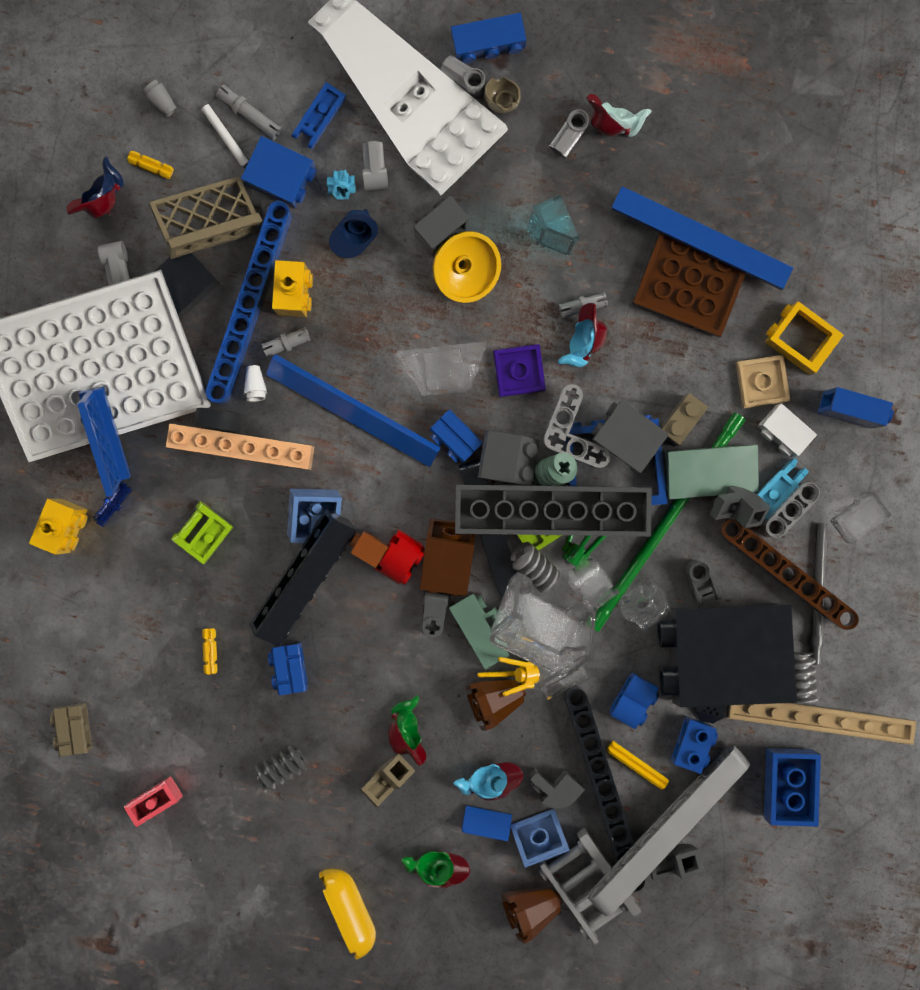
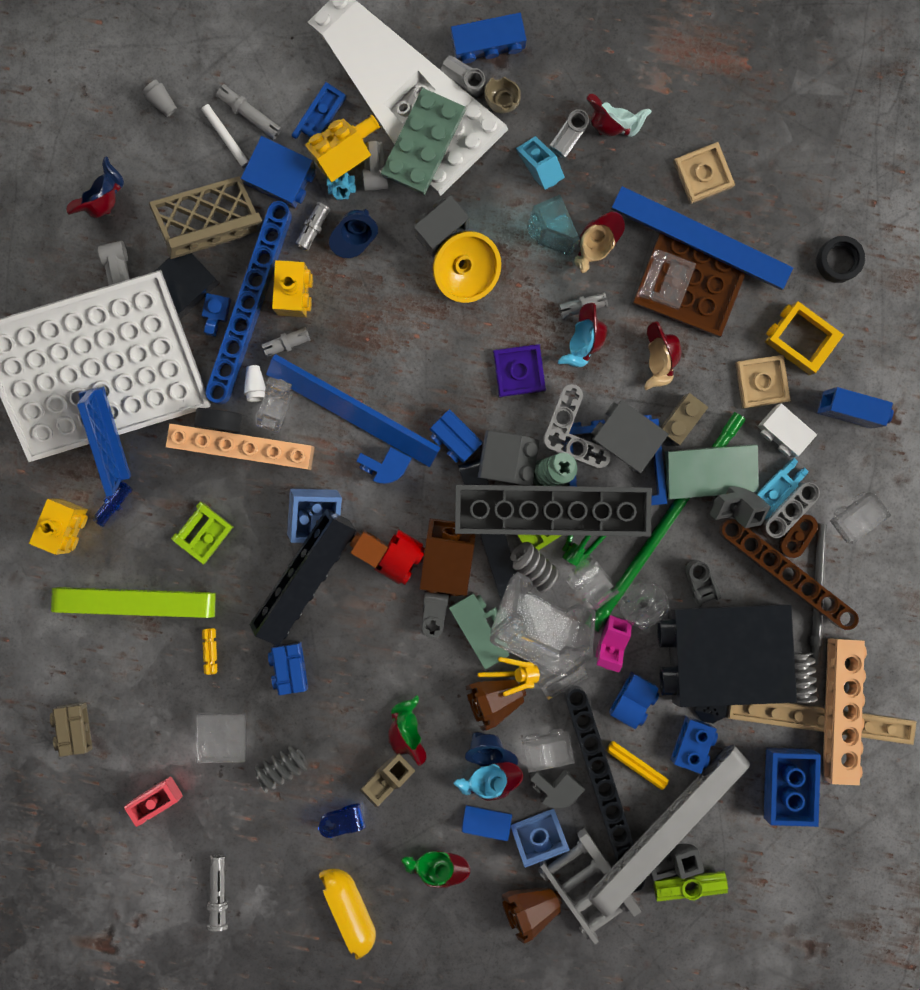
(133, 602): none -> lime beam
(150, 164): yellow axle -> none
(215, 310): none -> blue plate
(217, 905): none -> light grey pin
(221, 738): none -> clear plate
(275, 405): none -> clear brick
(312, 226): none -> light grey pin
(341, 146): none -> yellow brick
(346, 820): none -> clear blue piece
(390, 470): none -> blue brick
(423, 141): none -> sand green plate
(443, 367): clear wing -> none
(488, 750): none -> dark blue piece
(541, 162): none -> medium azure slope
(547, 750): none -> clear brick
(599, 239): none -> tan hair
(613, 643): none -> dark pink brick
(664, 355): none -> hair
(675, 280): none -> clear plate
(704, 173): none -> tan tile
(706, 884): none -> lime piece
(799, 537): none -> reddish brown plate
(835, 722): none -> light nougat brick
(856, 250): none -> black tyre

